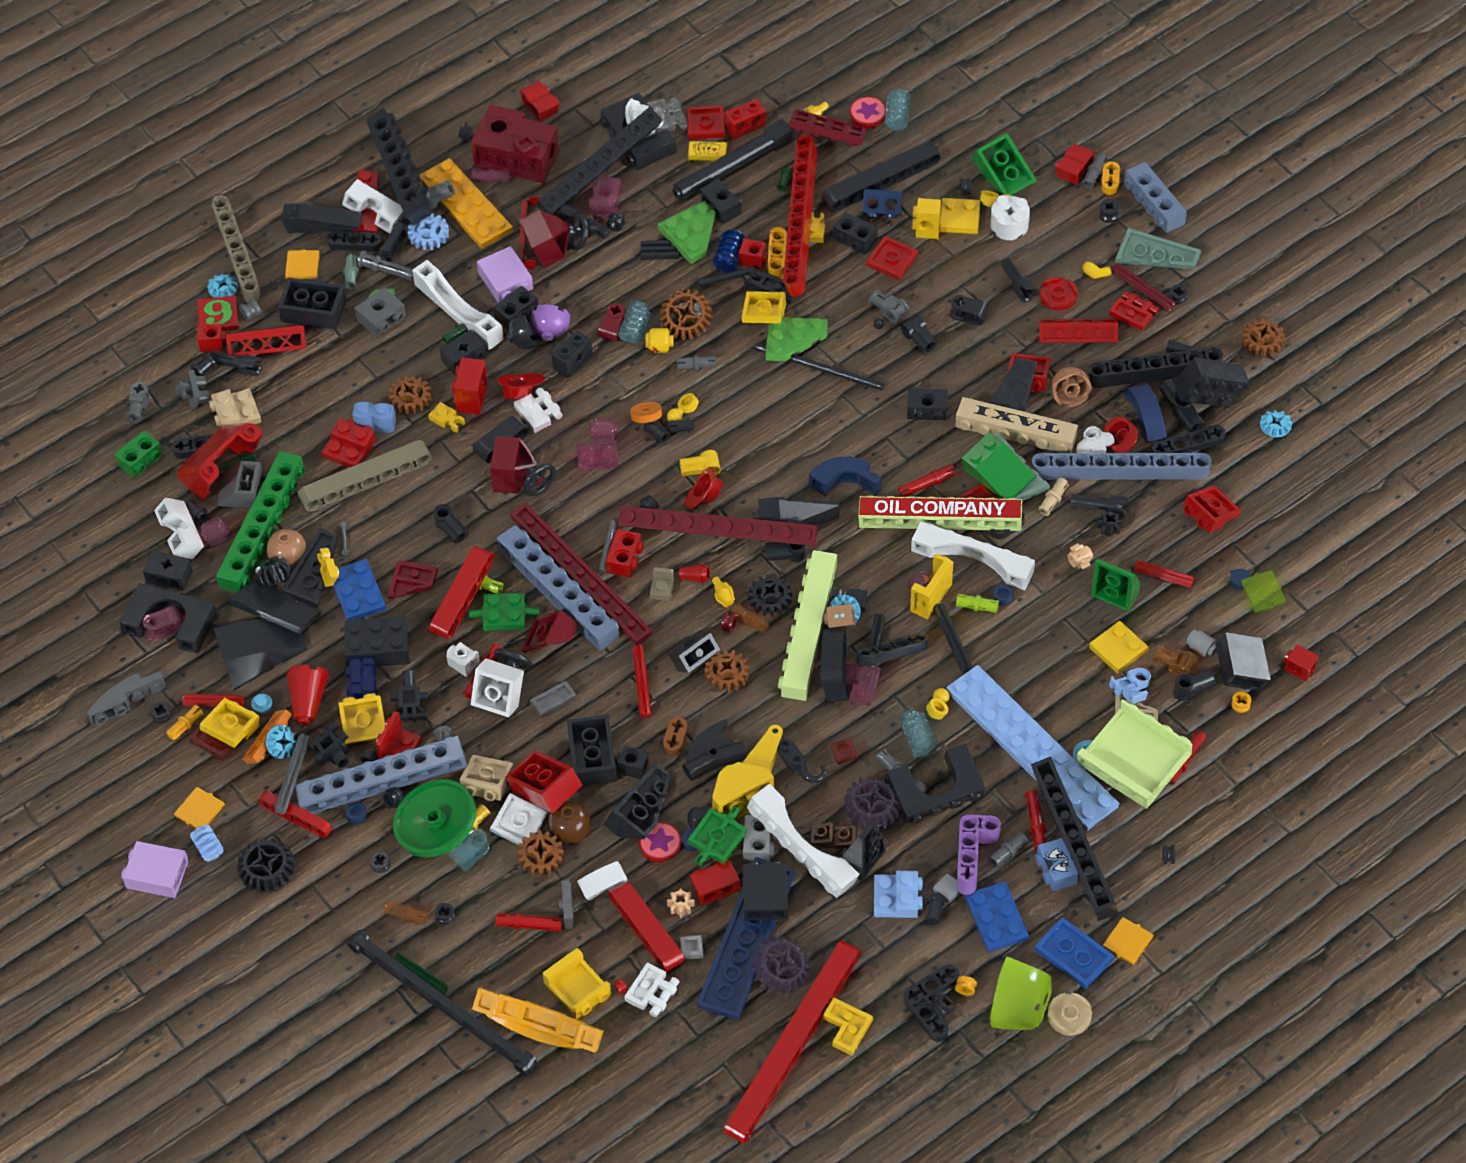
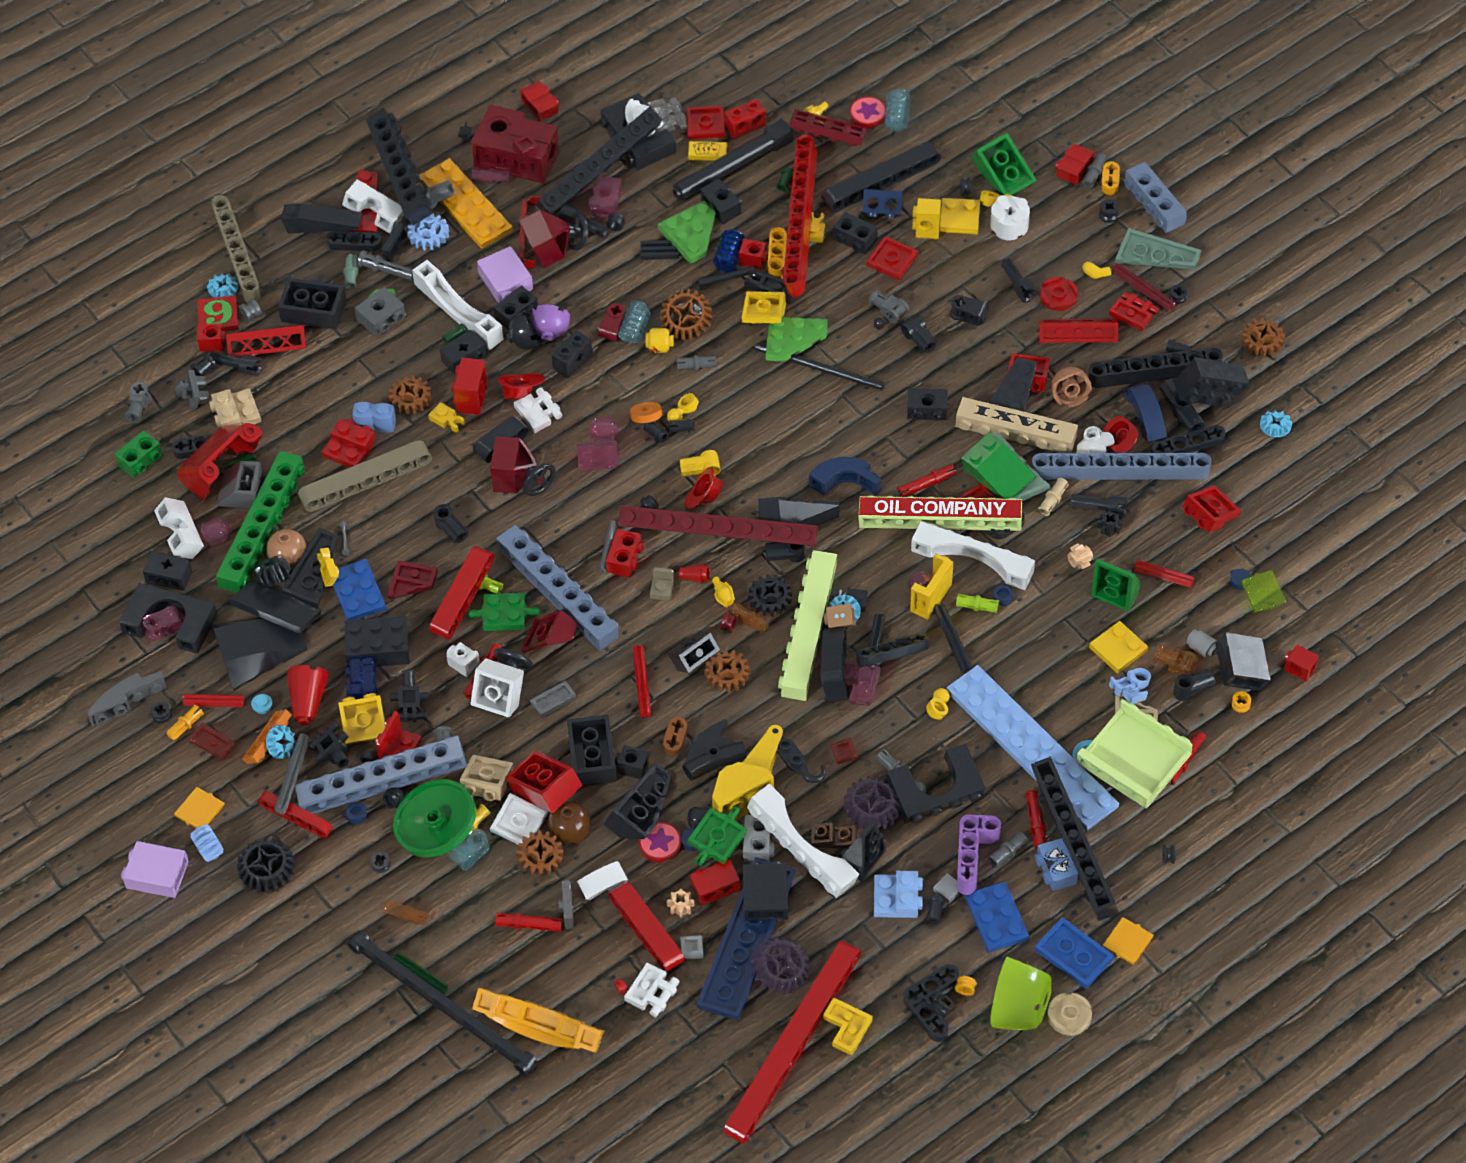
(198, 513): black pin -> none
(230, 722): yellow plate -> none
(302, 264): light orange piece -> none
(442, 919): black bush -> none
(576, 984): yellow panel -> none
(579, 571): dark red plate -> none
(918, 732): clear light blue piece -> none

